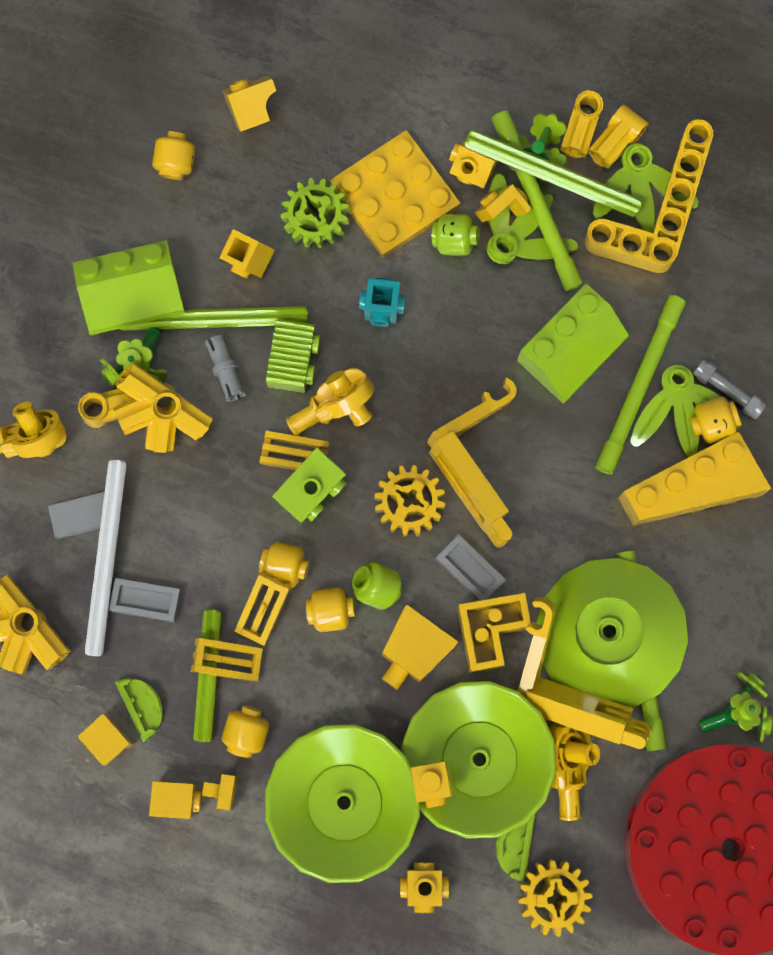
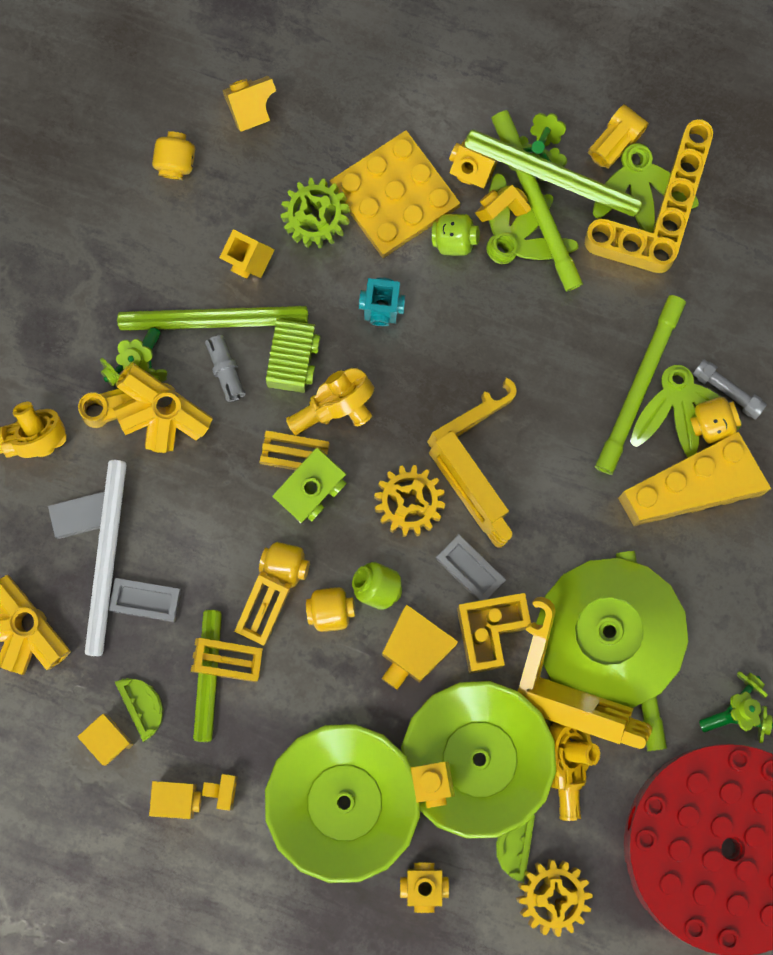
(128, 287): lime slope -> none
(245, 731): yellow head -> none
(573, 343): lime slope -> none
(582, 125): yellow piece -> none

